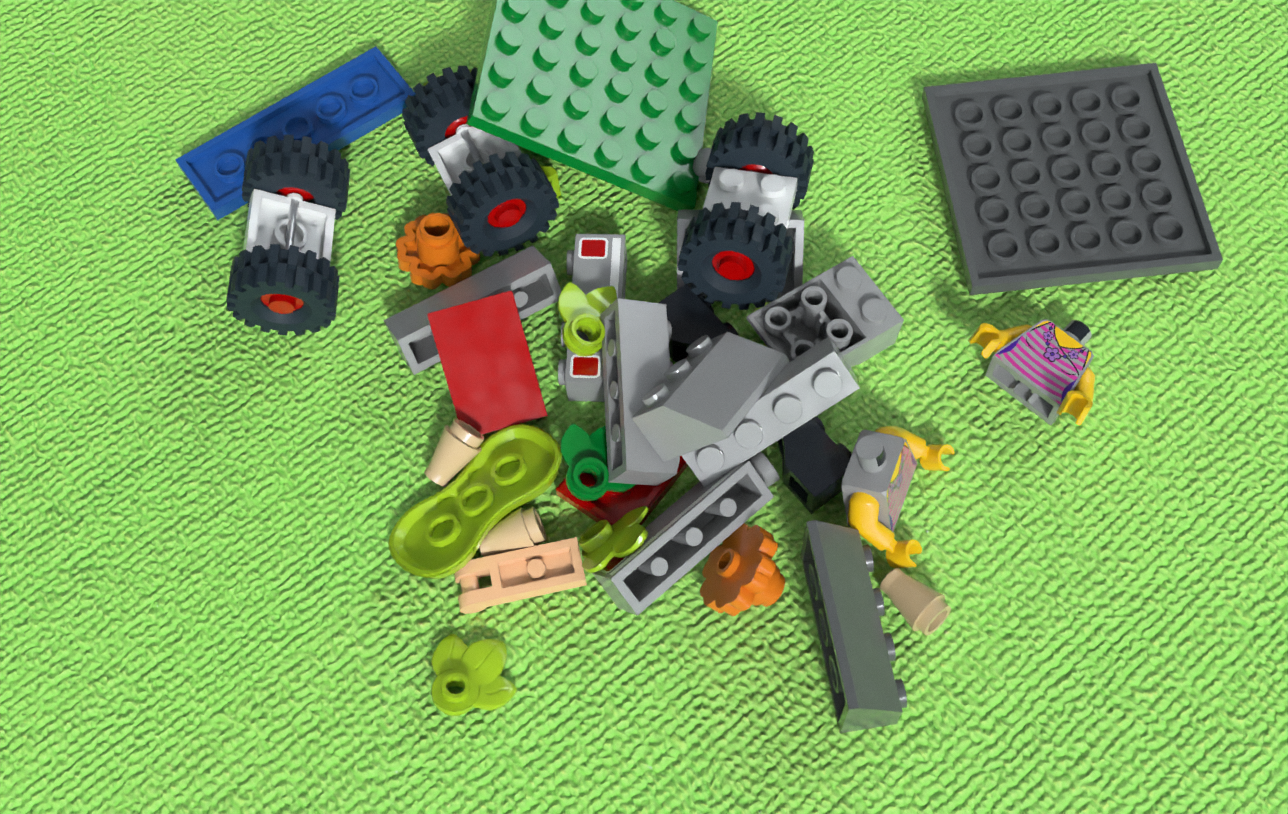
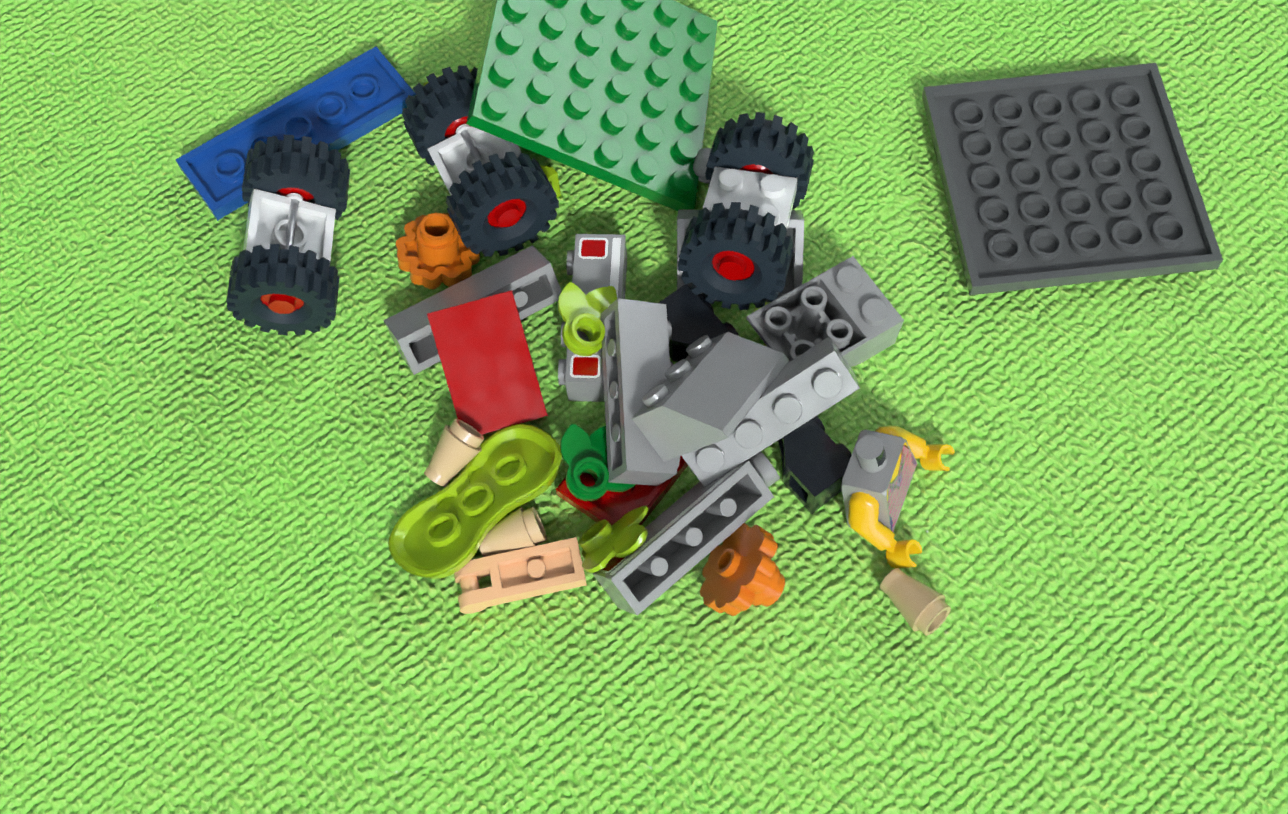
(475, 670): lime plate -> none
(850, 628): dark grey slope -> none
(1042, 366): torso -> none

